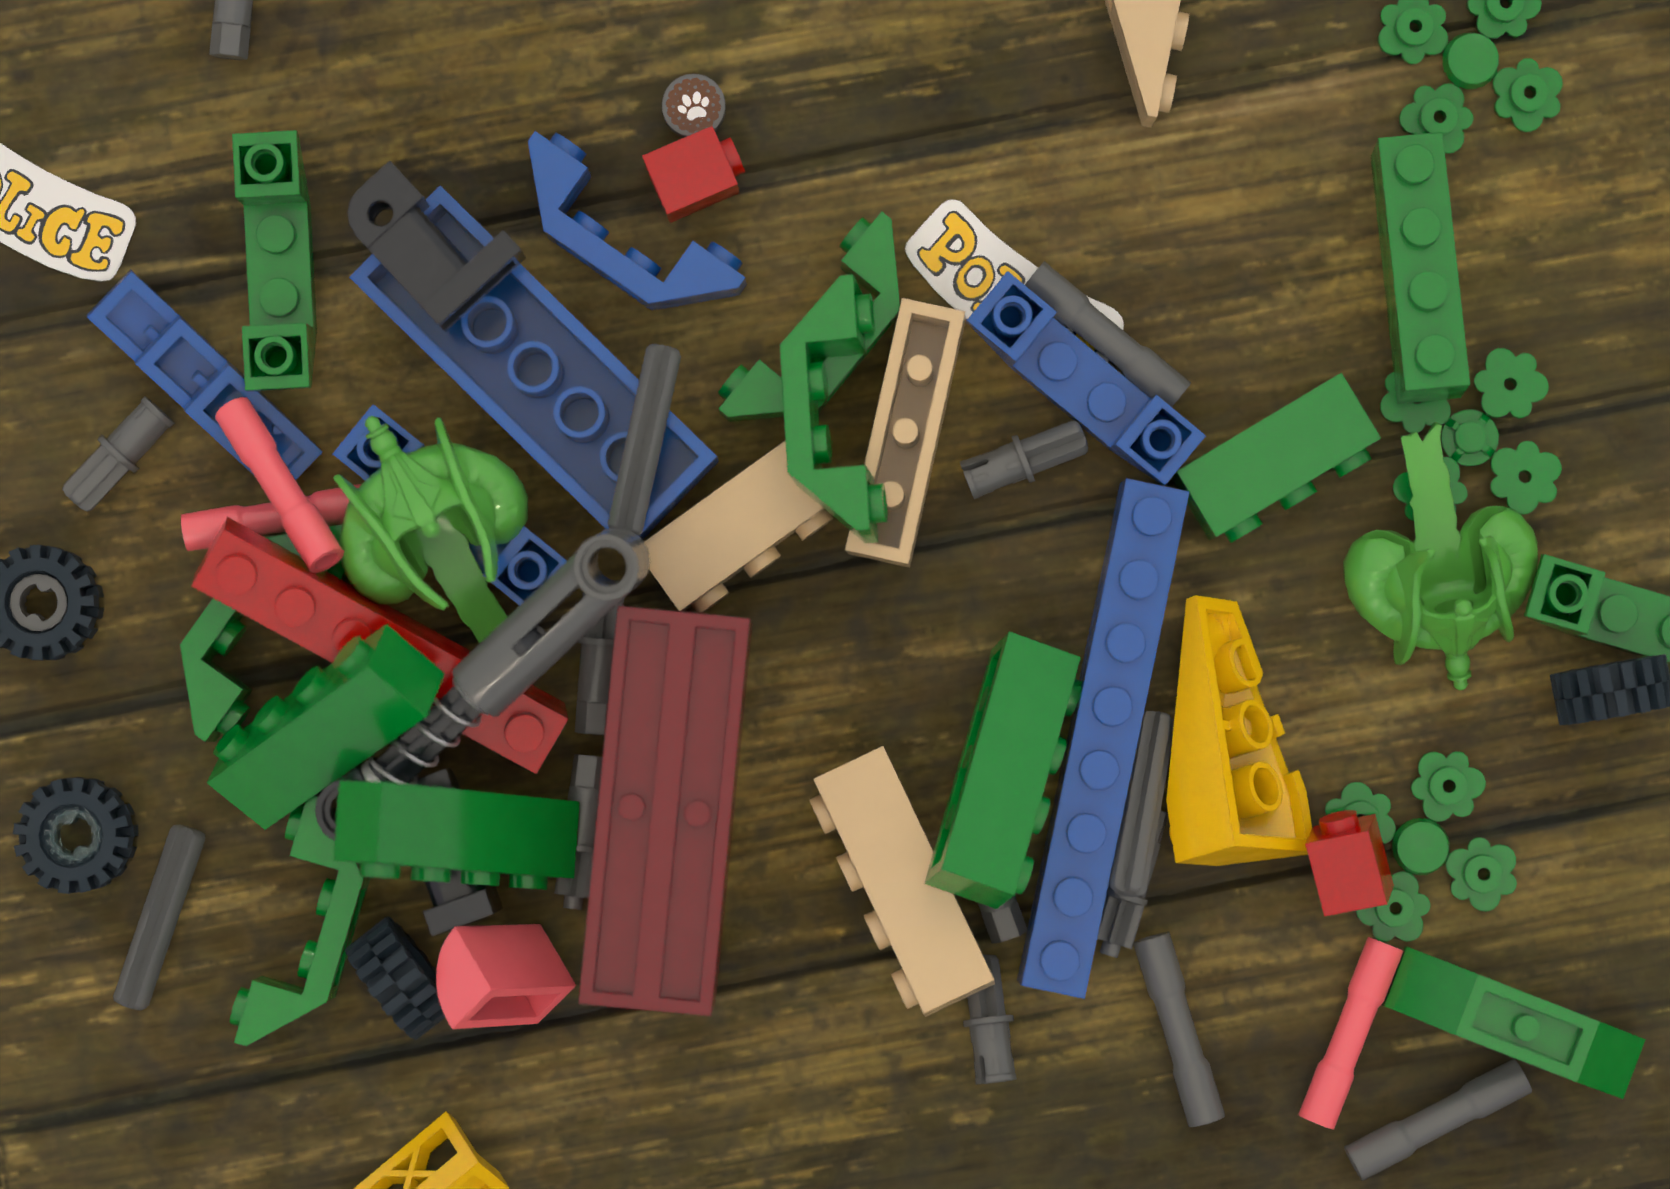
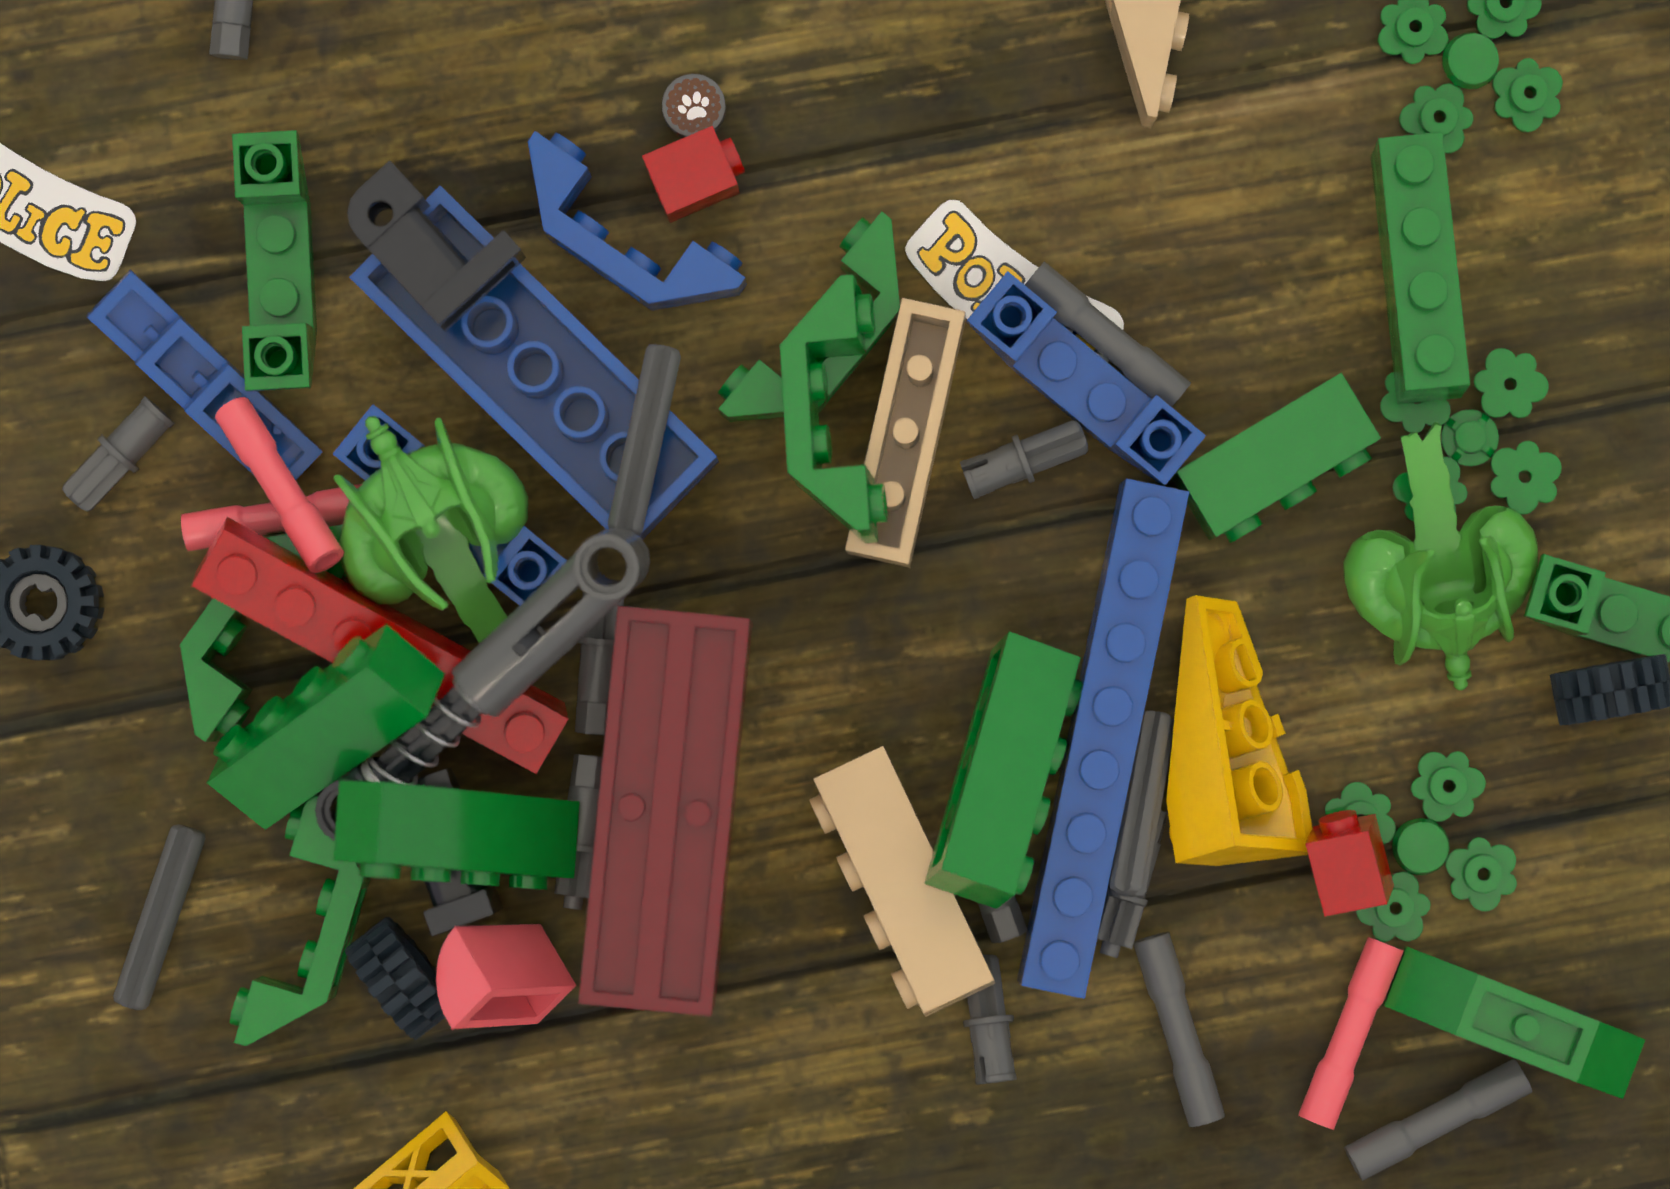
(63, 804): black bush -> none
(732, 533): tan brick -> none

